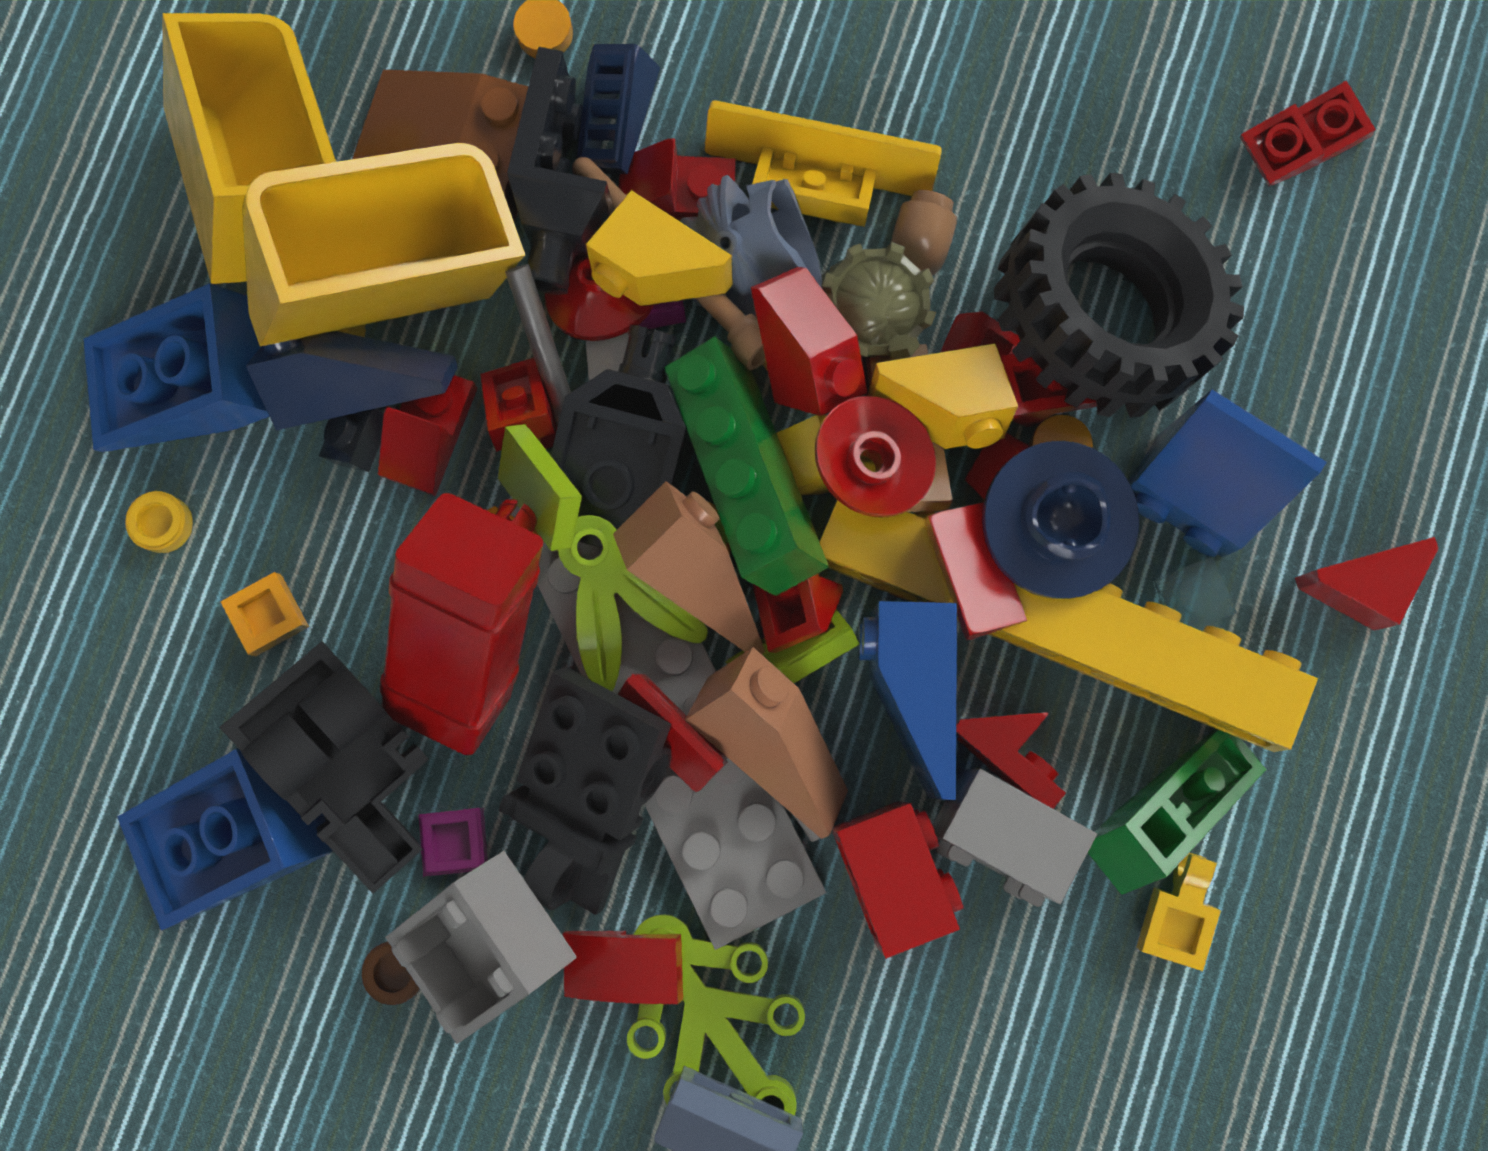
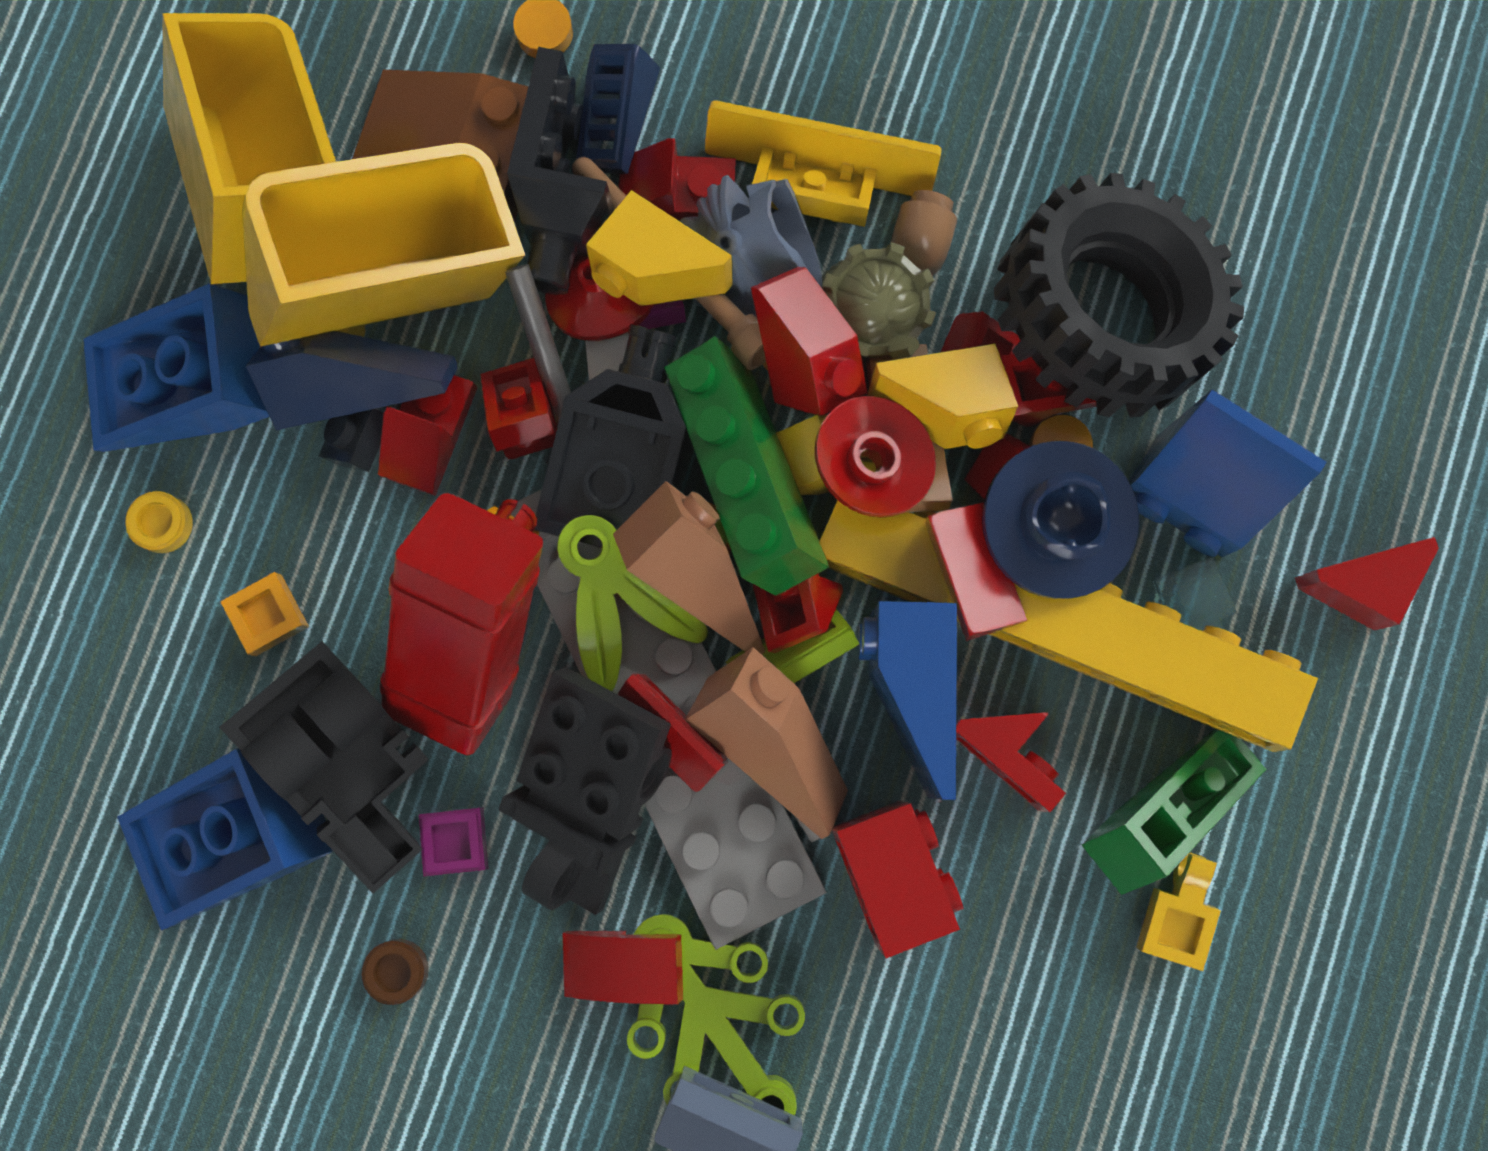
(480, 947): light grey container -> none
(538, 482): lime tile -> none
(1012, 836): light grey container -> none
(1308, 134): red slope -> none

